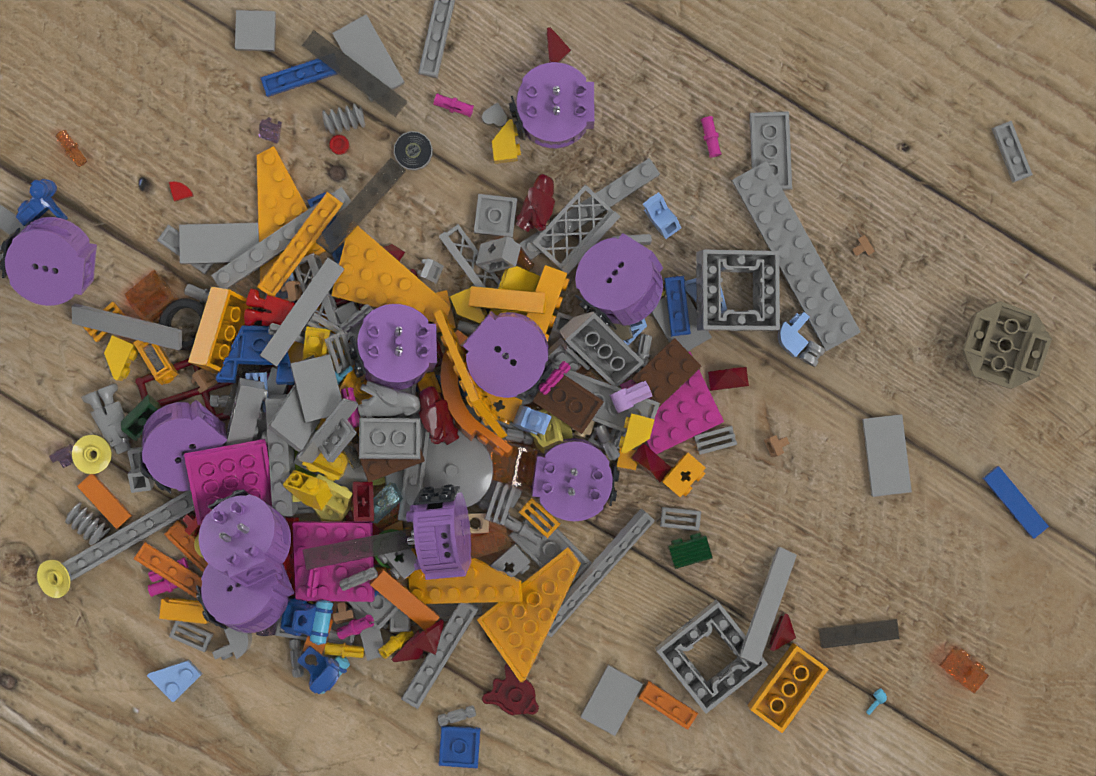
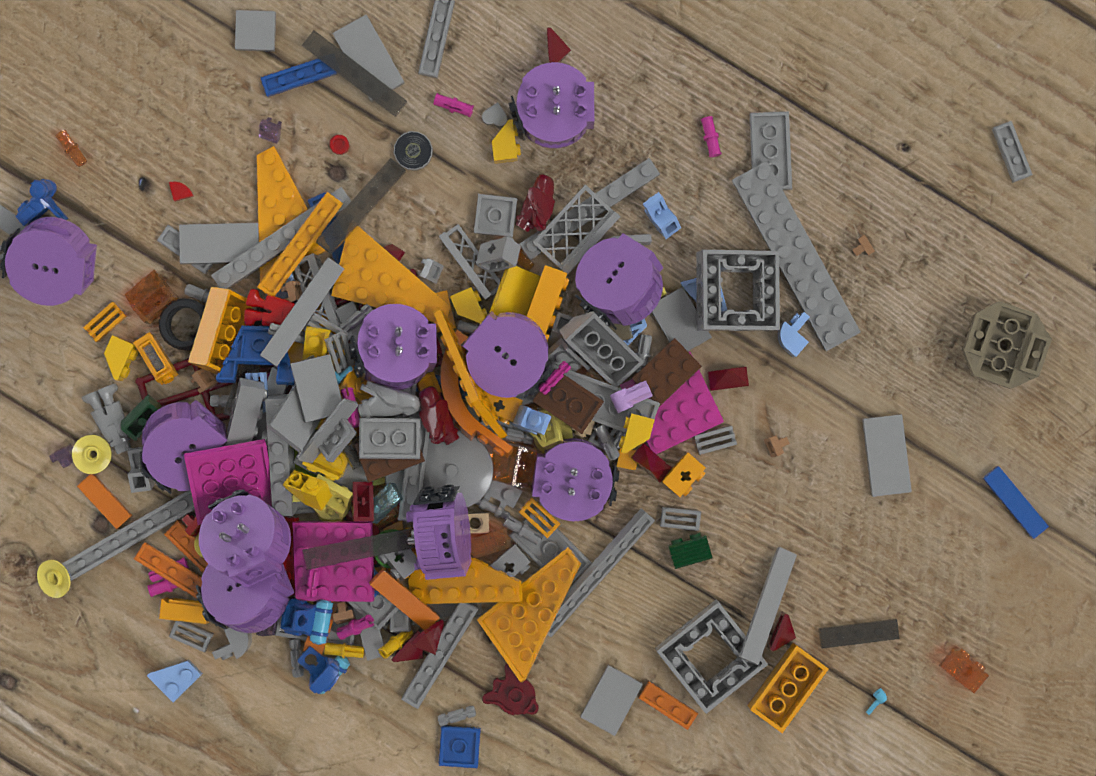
(86, 524): light grey piece -> none
(127, 326): light grey tile -> none
(345, 119): light grey piece -> none
(358, 578): light grey axle -> none
(505, 487): light grey tile -> none
(508, 300): light orange tile -> none
(677, 306): blue tile -> none
(812, 353): light grey wheel -> none

